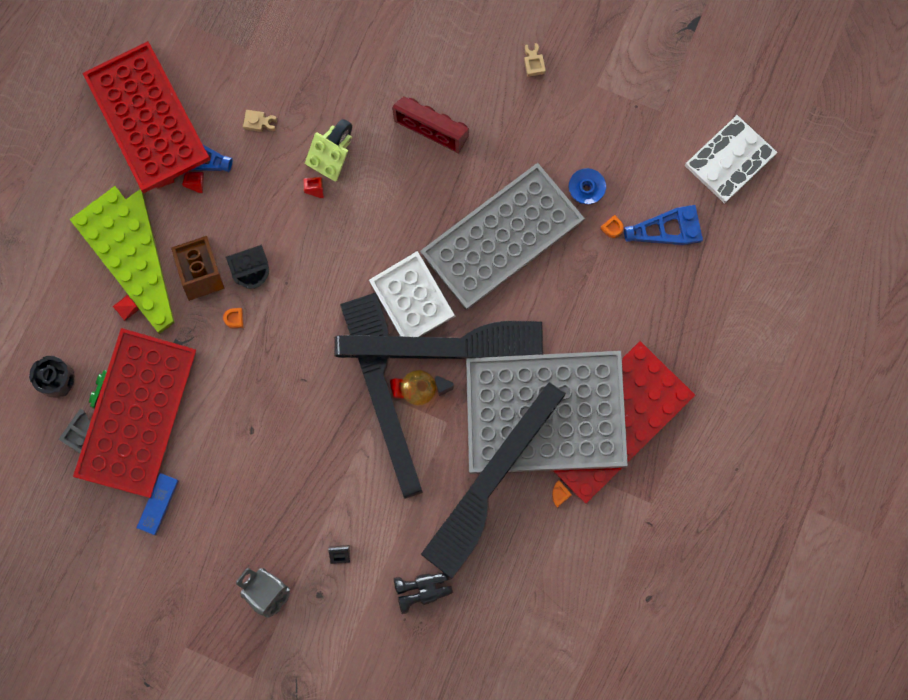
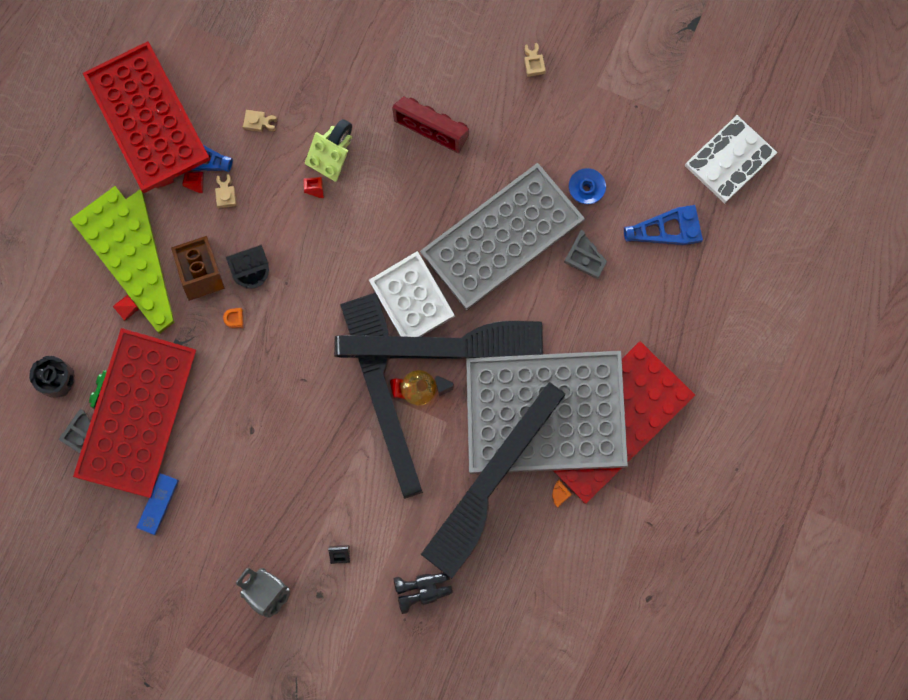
(225, 195): none -> tan plate
(585, 256): none -> dark grey wing
(613, 227): orange tile -> none

